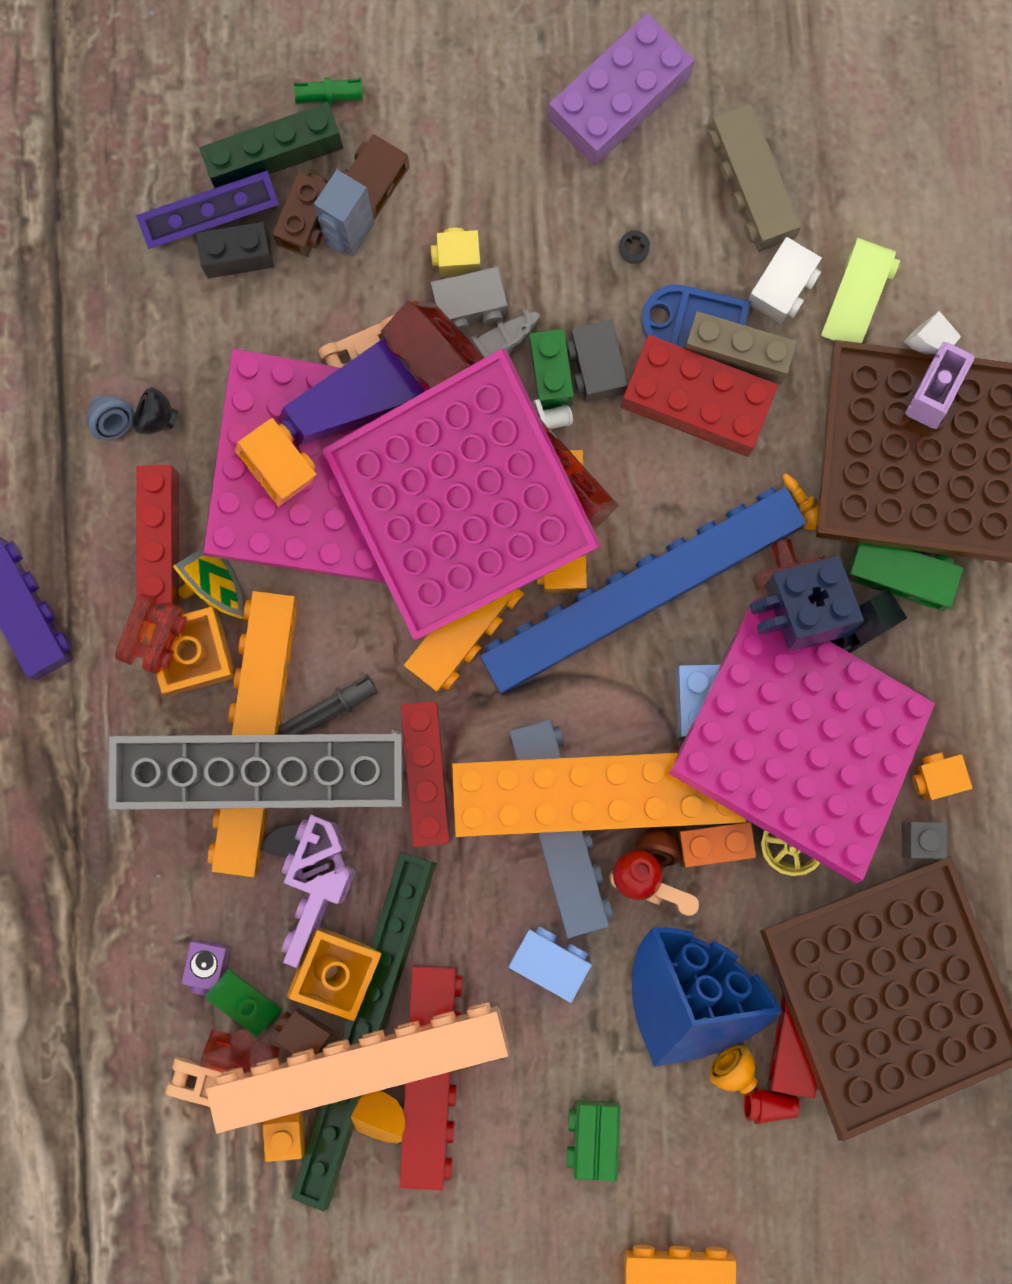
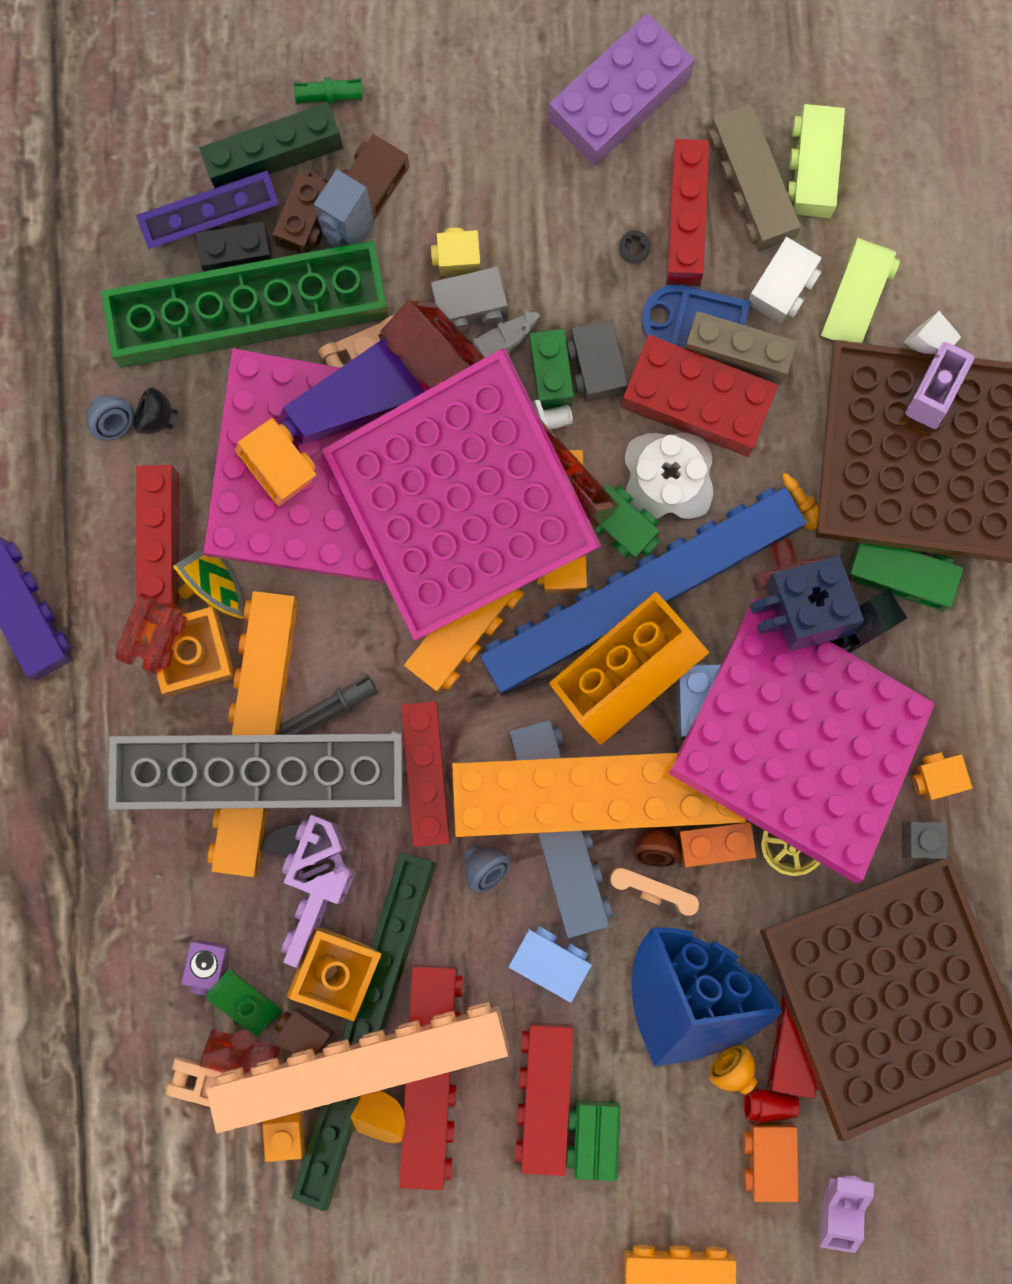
(244, 304): none -> green brick
(485, 867): none -> sand blue brick
(545, 1099): none -> red brick
(628, 668): none -> light orange brick
(633, 530): none -> green brick
(637, 875): red brick -> none
(686, 496): none -> white brick
(687, 212): none -> red brick
(772, 1162): none -> orange brick
(816, 160): none -> yellowish green brick
(844, 1213): none -> lavender brick

